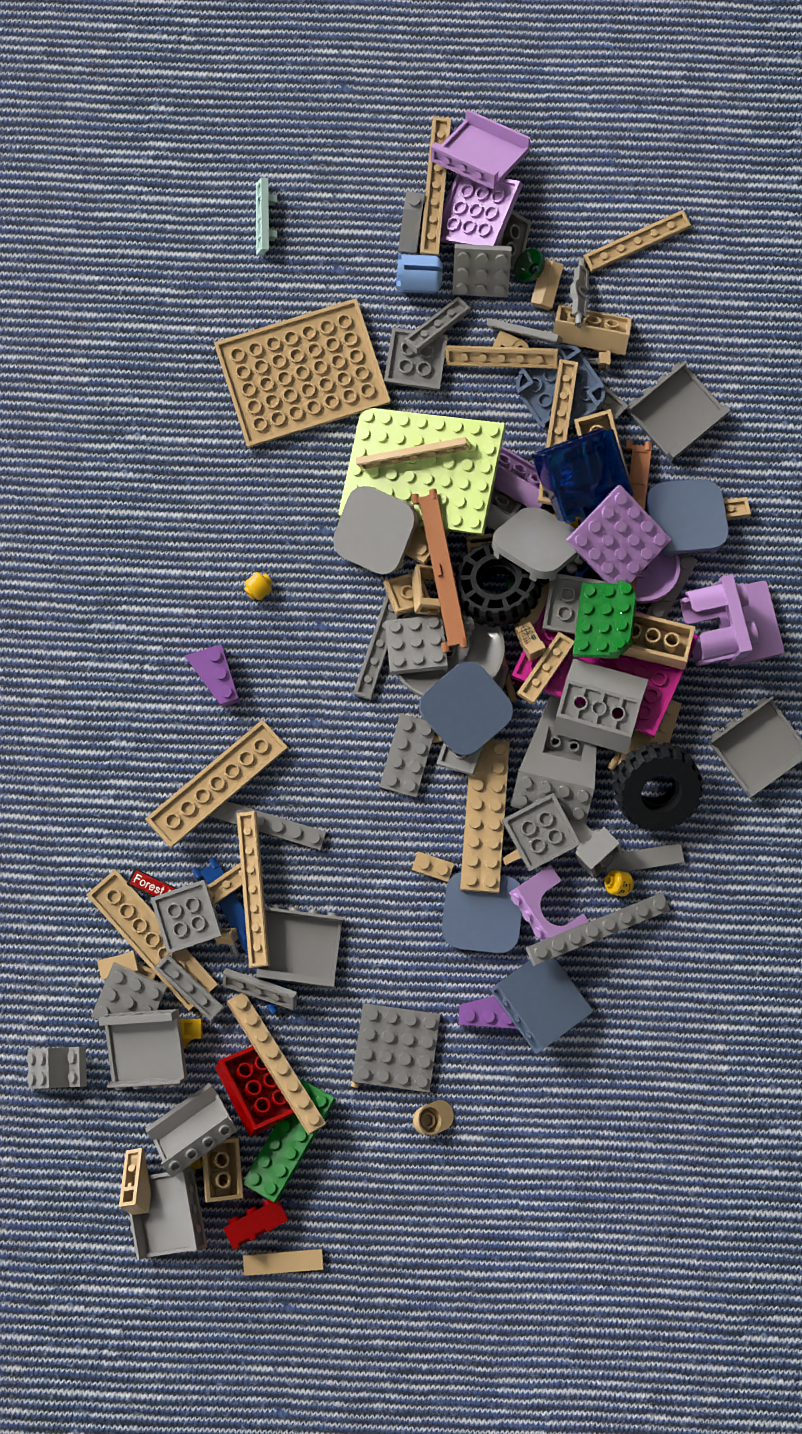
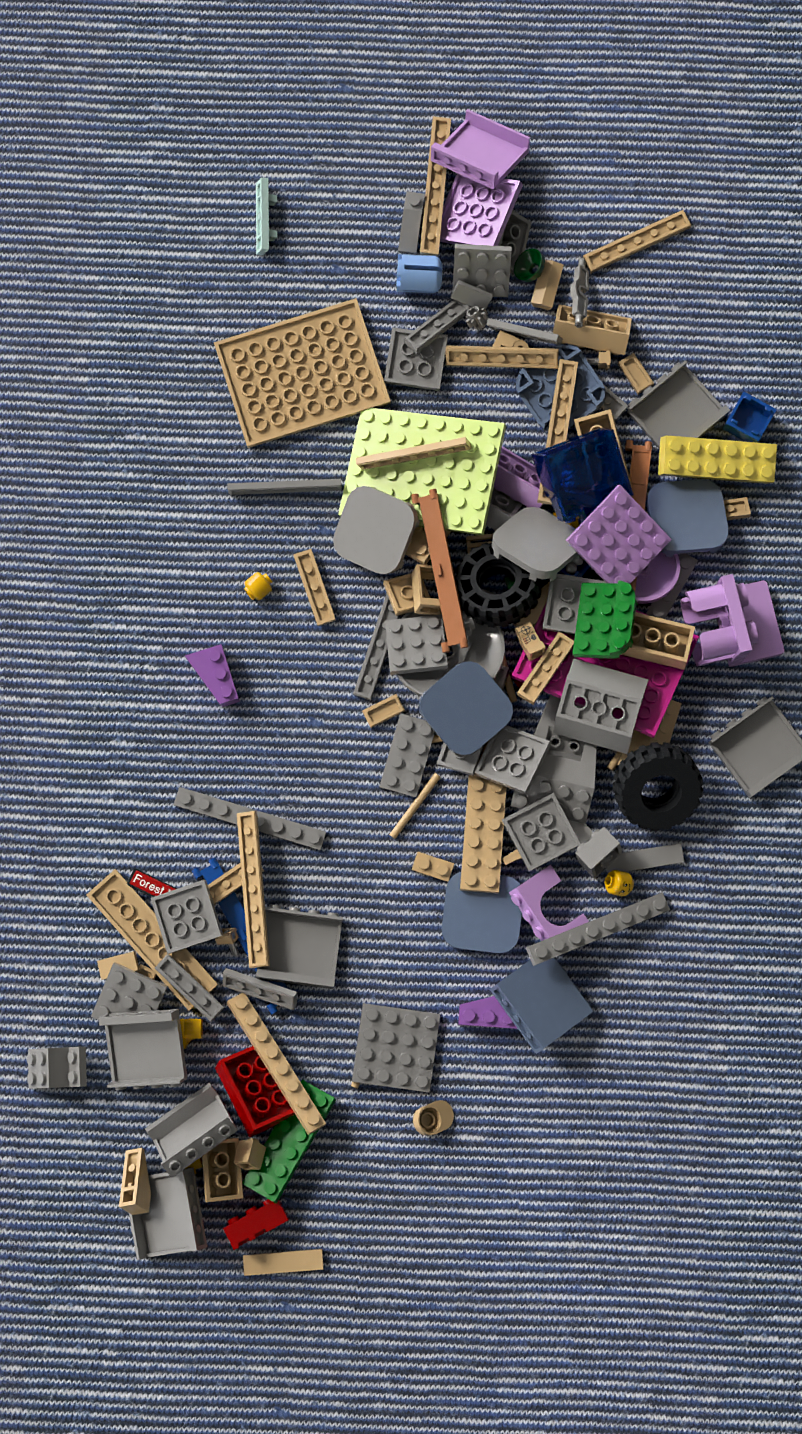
(216, 784): tan plate -> none
(249, 1154): none -> tan brick
(284, 486): none -> light grey tile
(314, 587): none -> tan plate
(383, 711): none -> tan tile
(414, 806): none -> tan piece
(471, 295): none -> light grey tile
(476, 317): none -> light grey gear
(513, 759): none -> light grey plate
(635, 373): none -> tan tile
(717, 459): none -> light yellow brick
(749, 418): none -> blue container

